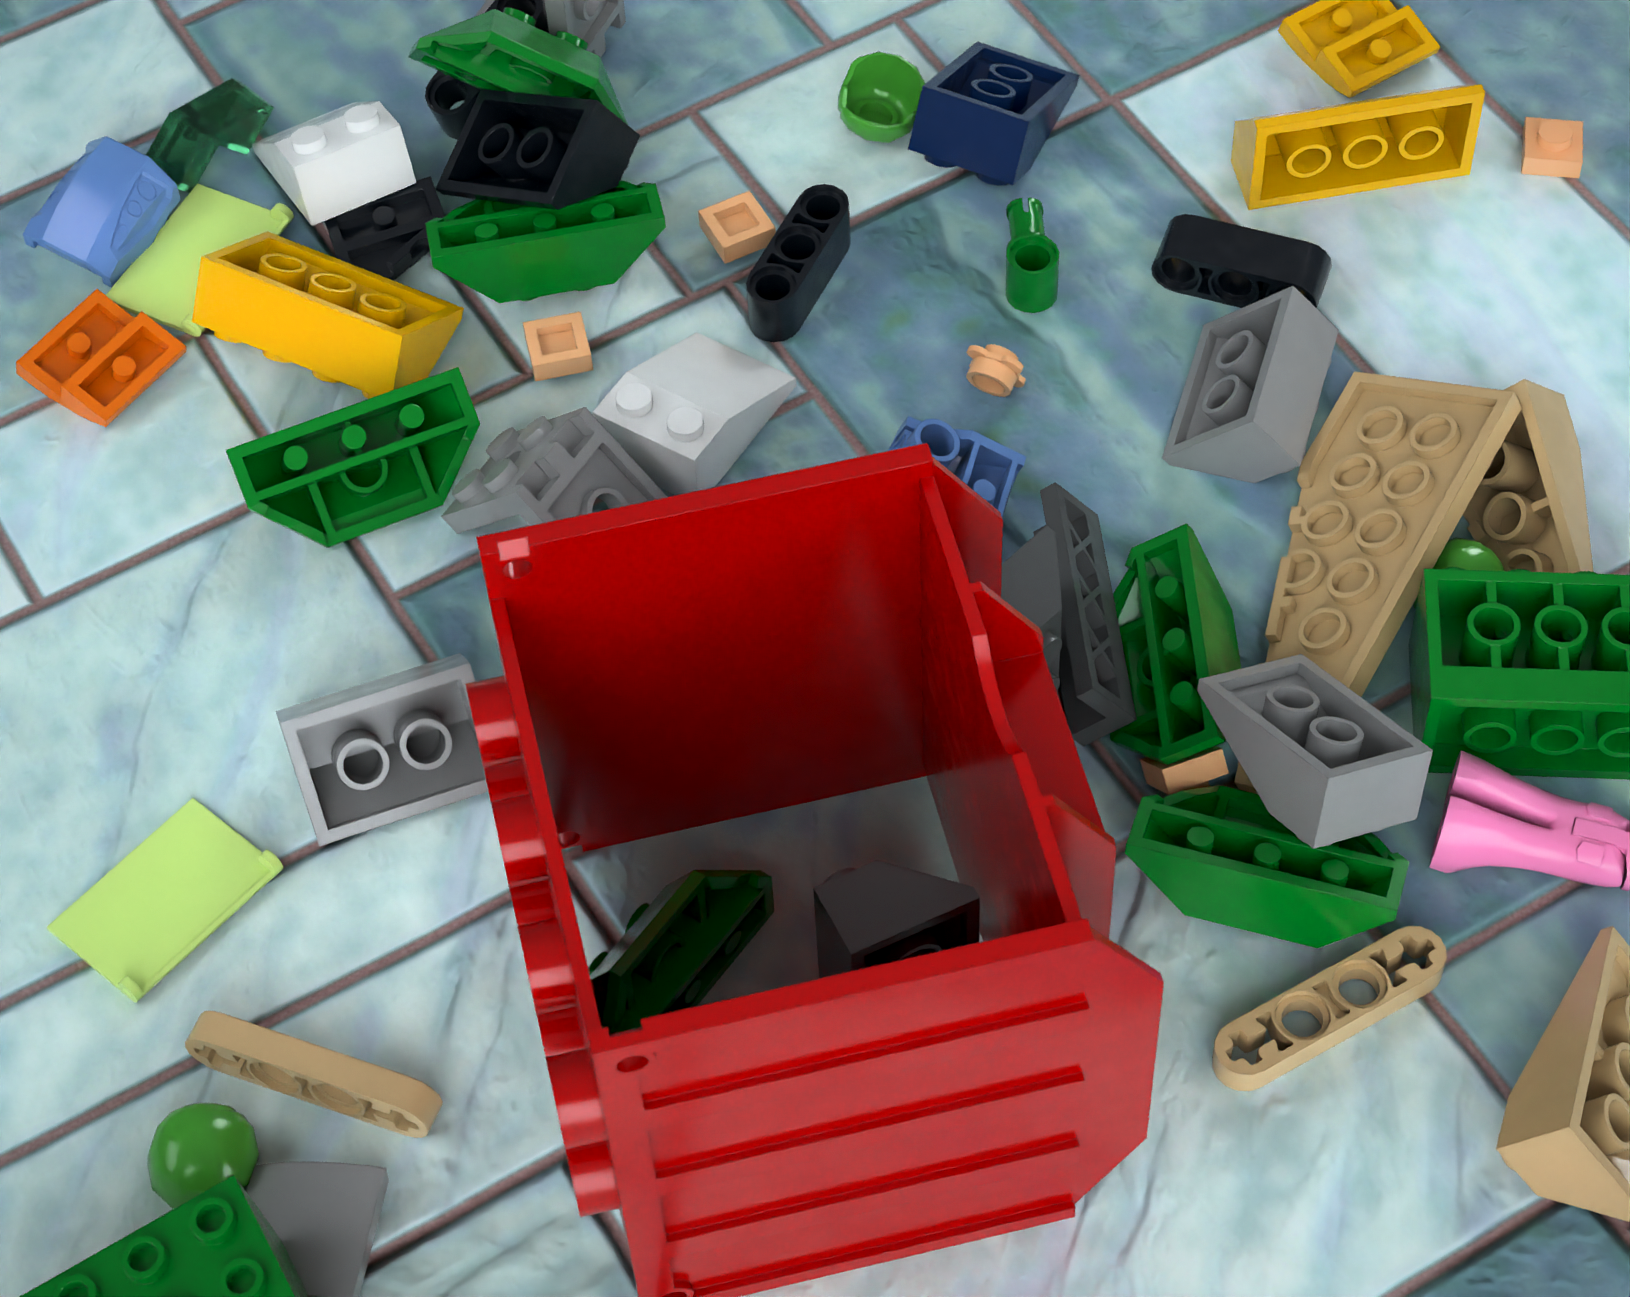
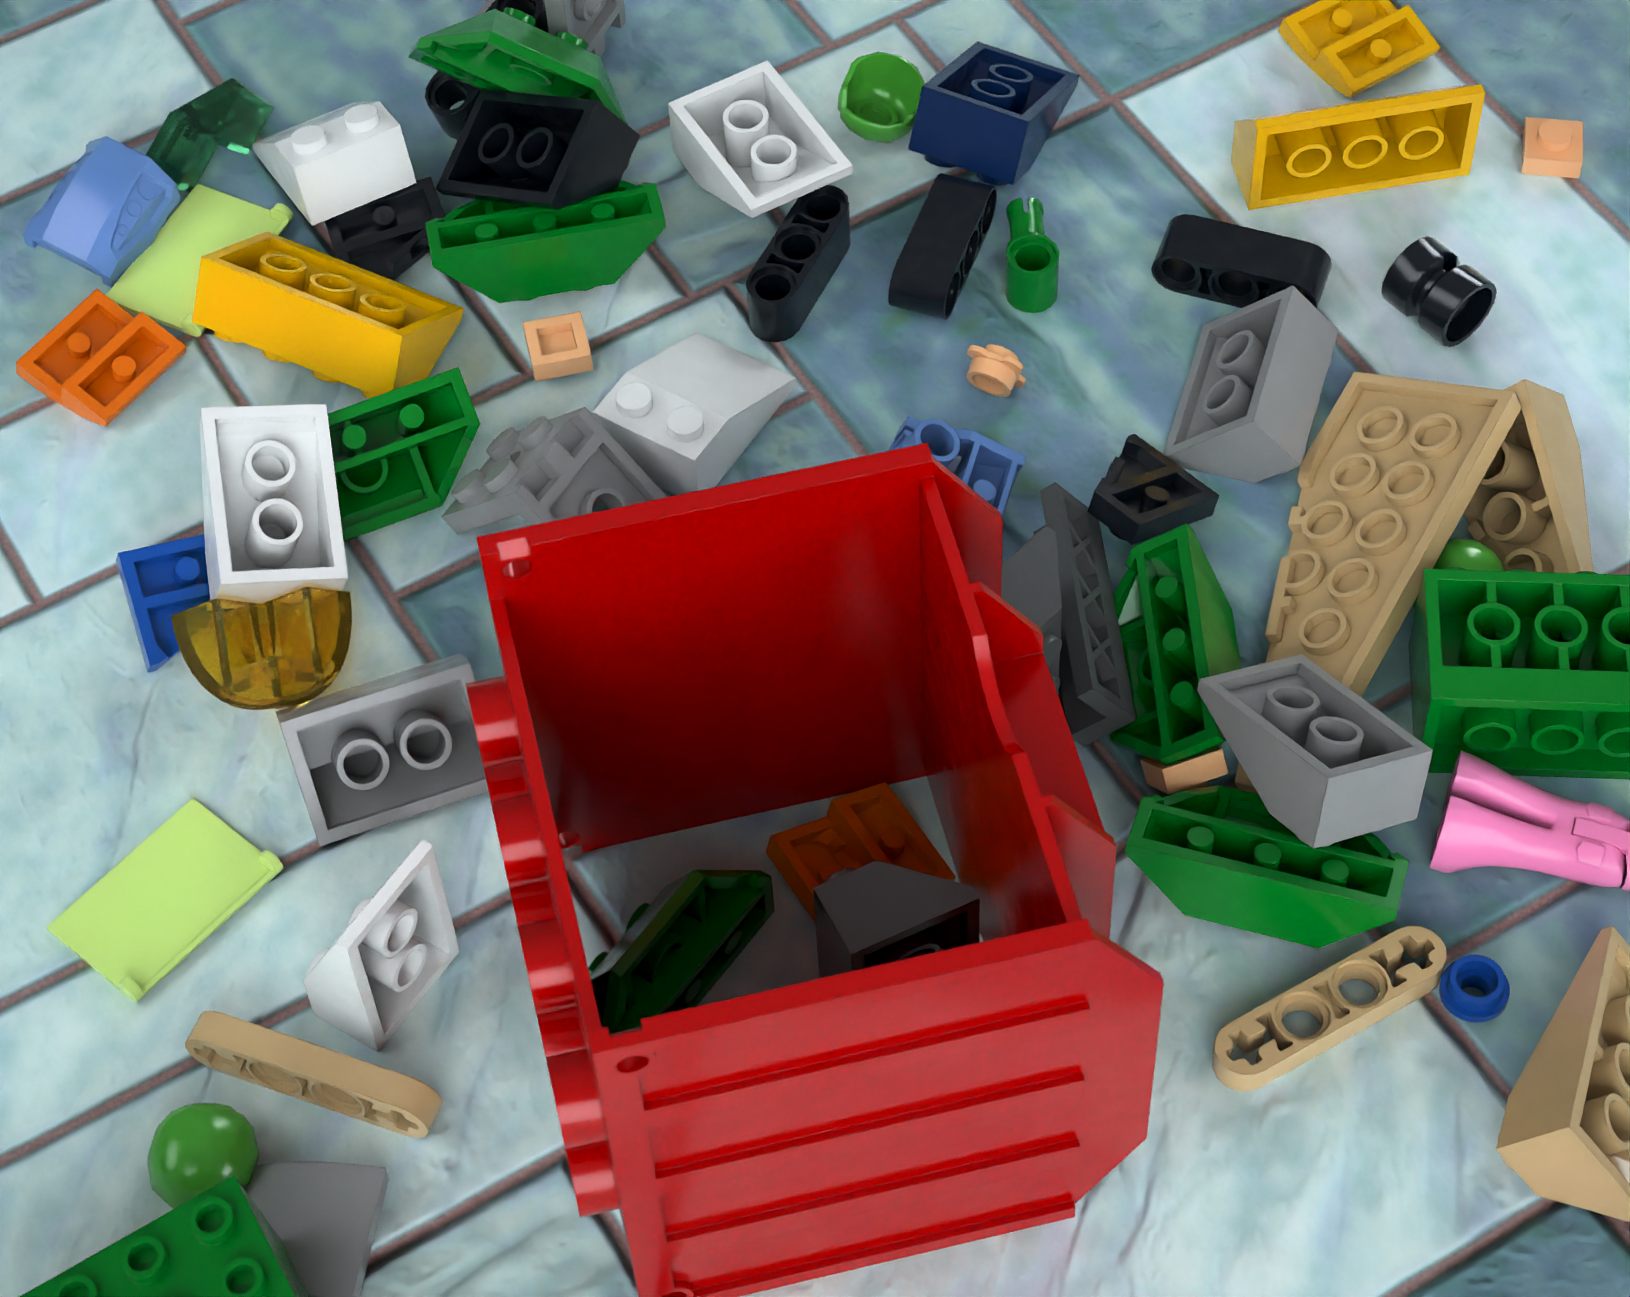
(159, 584): none -> blue wing
(267, 651): none -> clear yellow brick
(270, 502): none -> white slope
(386, 954): none -> white slope
(736, 226): light nougat plate -> none
(753, 142): none -> white slope
(853, 834): none -> orange slope
(942, 246): none -> black beam
(1148, 494): none -> black wing
(1446, 296): none -> black wheel
(1479, 973): none -> blue plate

